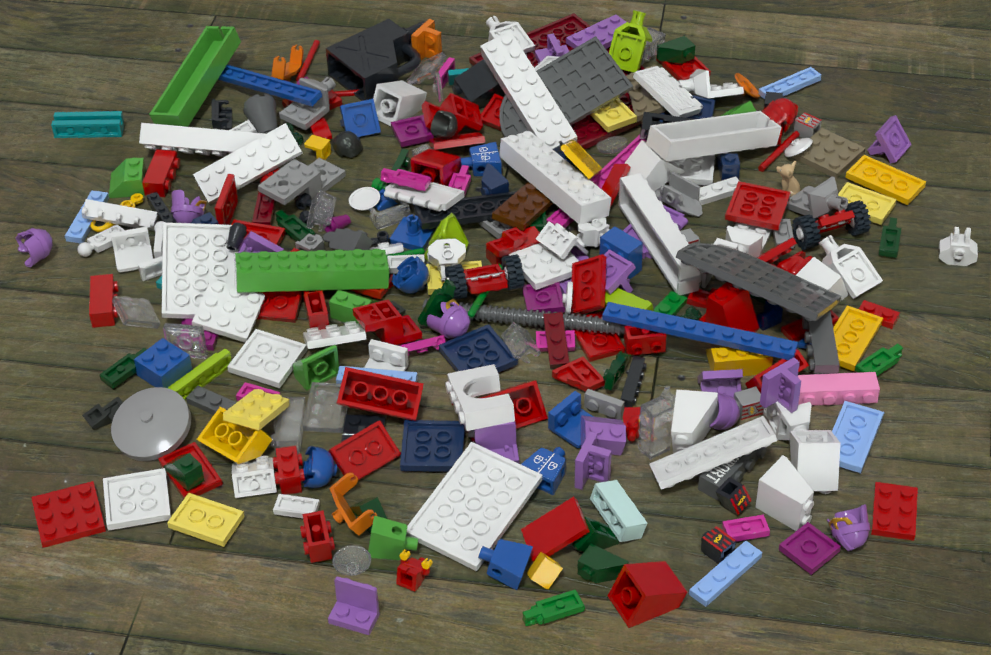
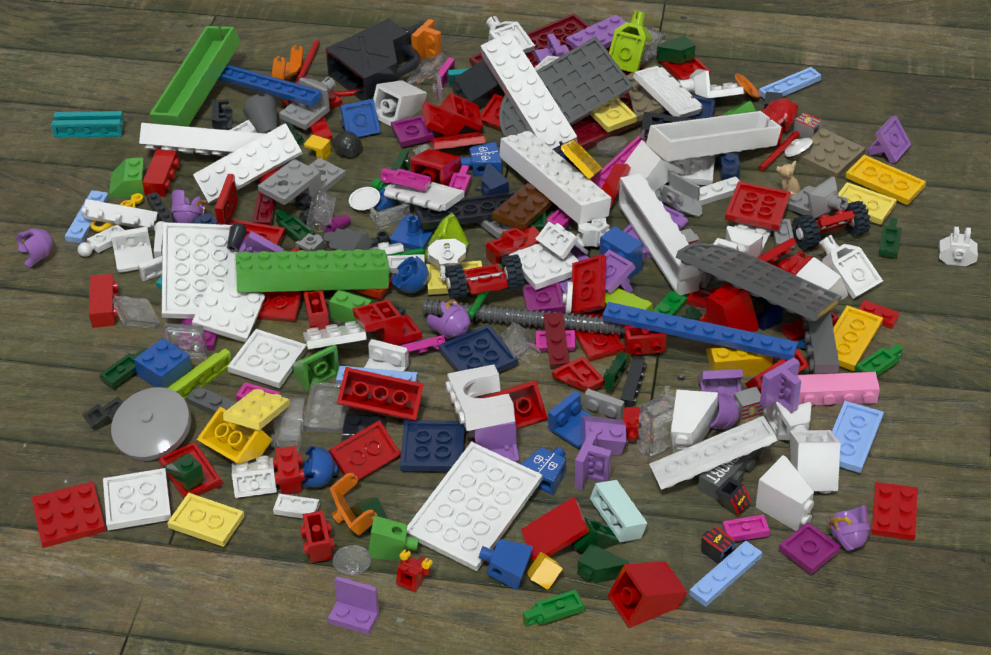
(433, 305): dark green hinge -> none
(444, 124): pearl dark grey hair -> none

